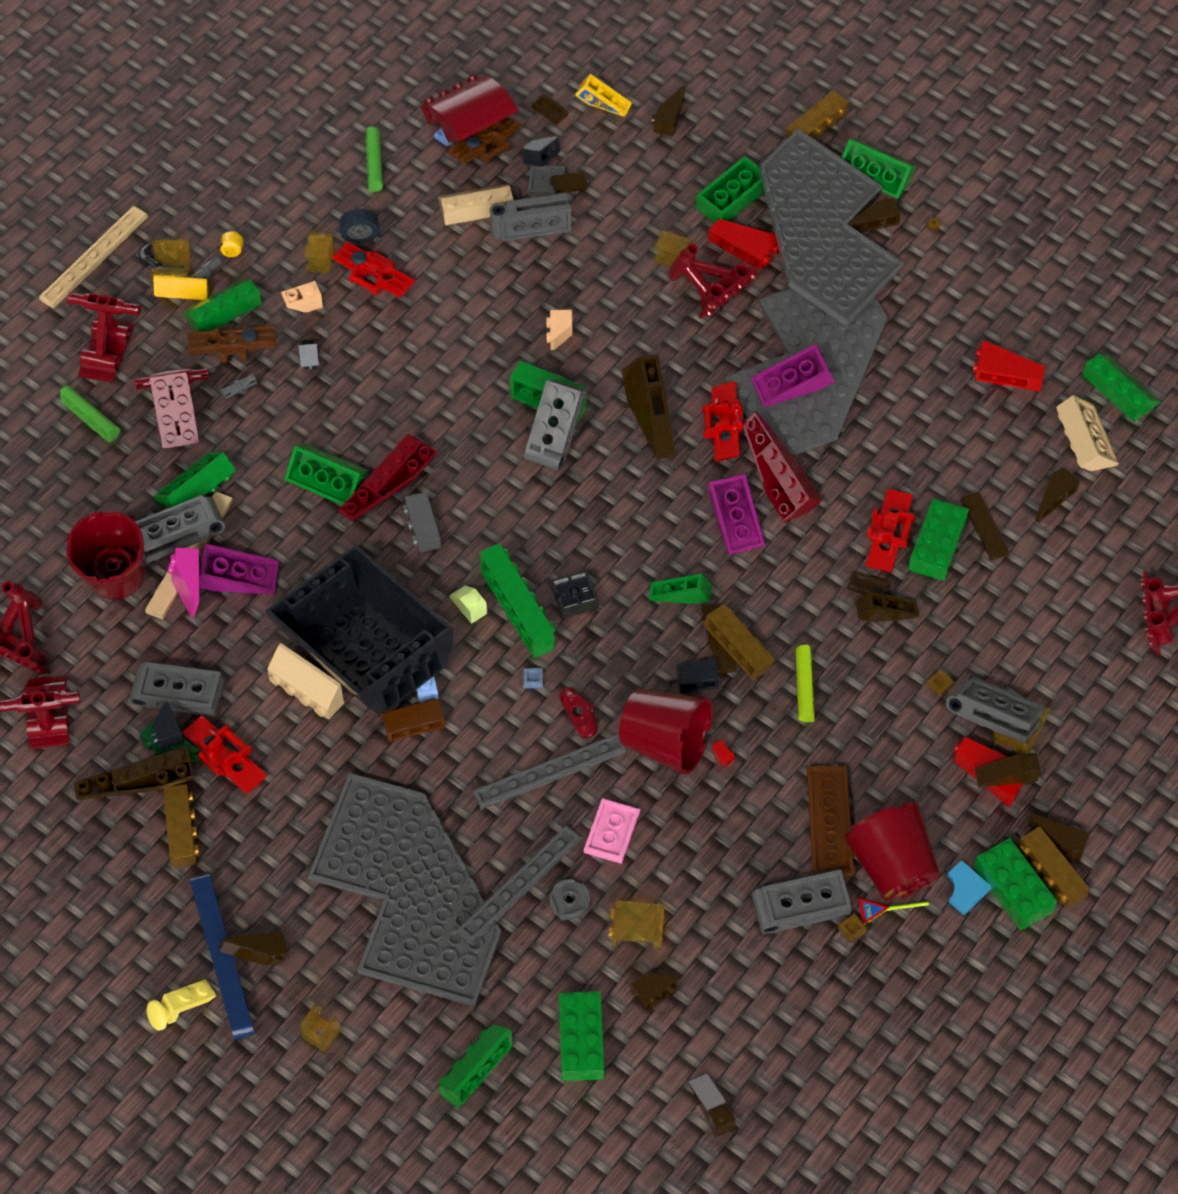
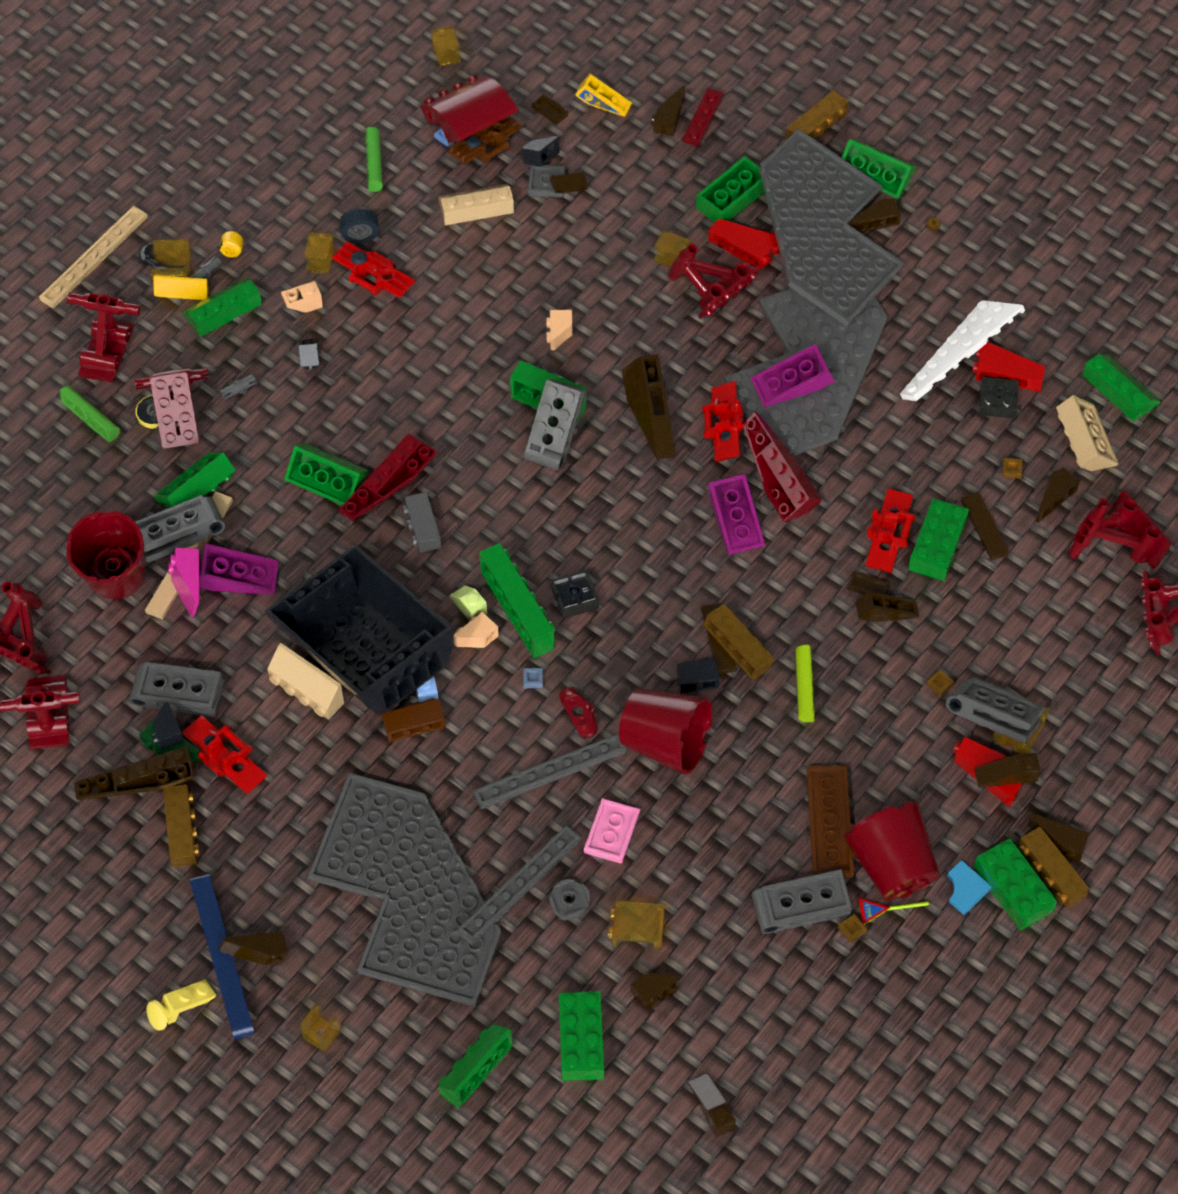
(146, 413): none -> black tile
(232, 341): reddish brown piece -> none
(446, 46): none -> clear yellow piece
(477, 633): none -> light nougat slope
(531, 217): dark grey hinge -> none
(684, 590): green slope -> none
(703, 117): none -> dark red plate
(722, 753): red piece -> none
(964, 342): none -> white wing
(998, 397): none -> pearl dark grey piece
(1012, 468): none -> pearl gold plate
(1124, 525): none -> dark red plate

